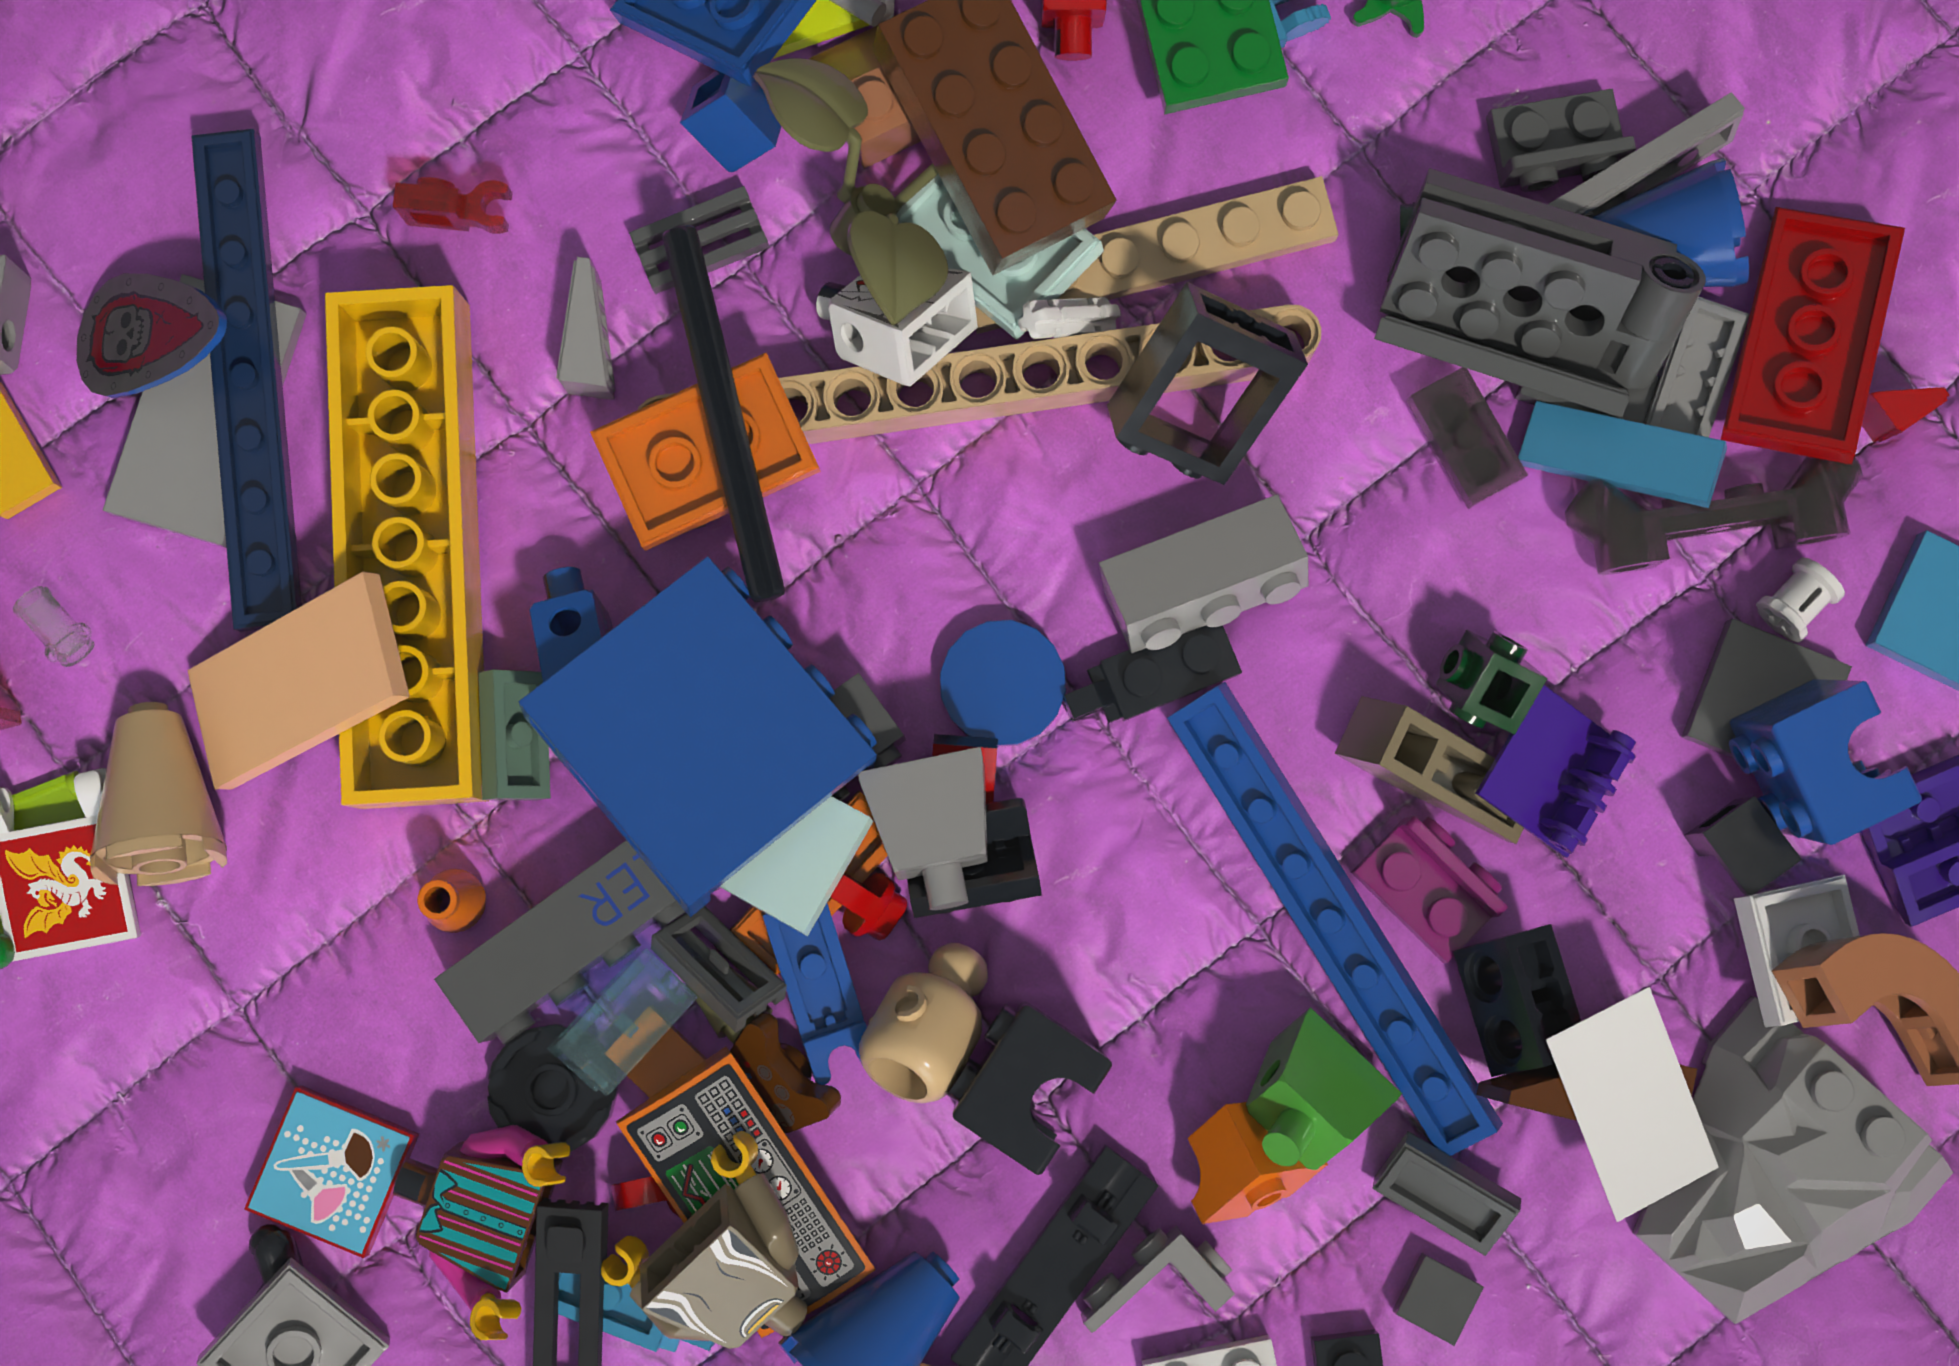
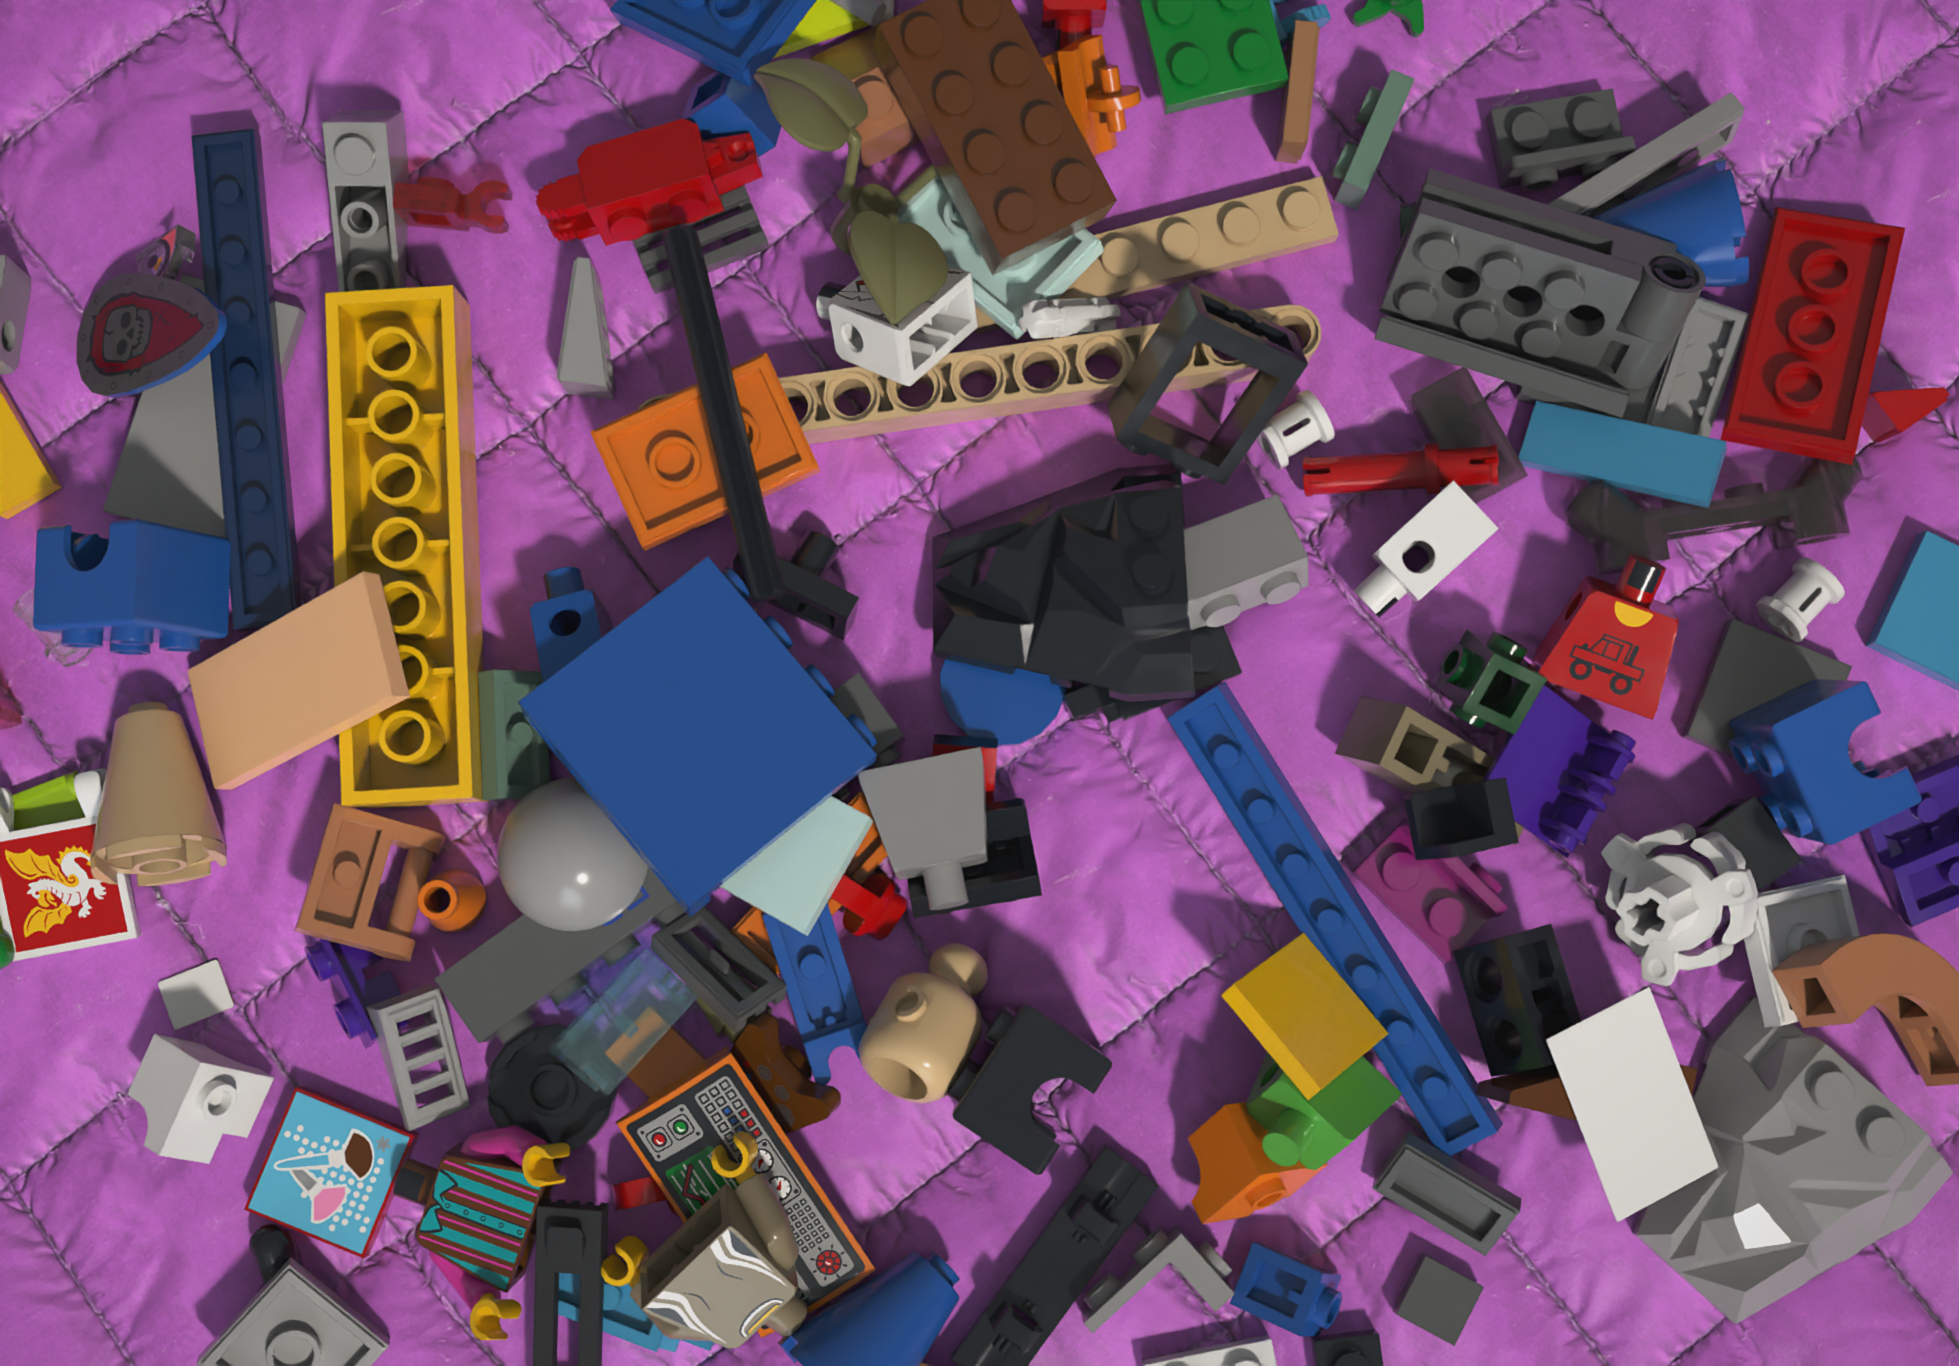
(132, 588): none -> blue piece
(167, 253): none -> clear tile
(195, 994): none -> white sticker
(195, 1098): none -> white brick
(344, 968): none -> dark purple hinge
(349, 876): none -> nougat plate
(363, 165): none -> light grey slope
(384, 1016): none -> light grey slope
(566, 859): none -> light grey piece
(647, 183): none -> red hinge
(806, 590): none -> black tile
(1074, 587): none -> black wedge
(1092, 91): none -> orange hips
(1287, 1291): none -> blue bracket
(1298, 92): none -> medium nougat tile
(1304, 1015): none -> yellow tile
(1314, 423): none -> white bush
(1379, 115): none -> sand green plate
(1401, 470): none -> red pin
(1447, 531): none -> white torso
(1460, 819): none -> black panel
(1613, 640): none -> red torso
(1676, 902): none -> white piece

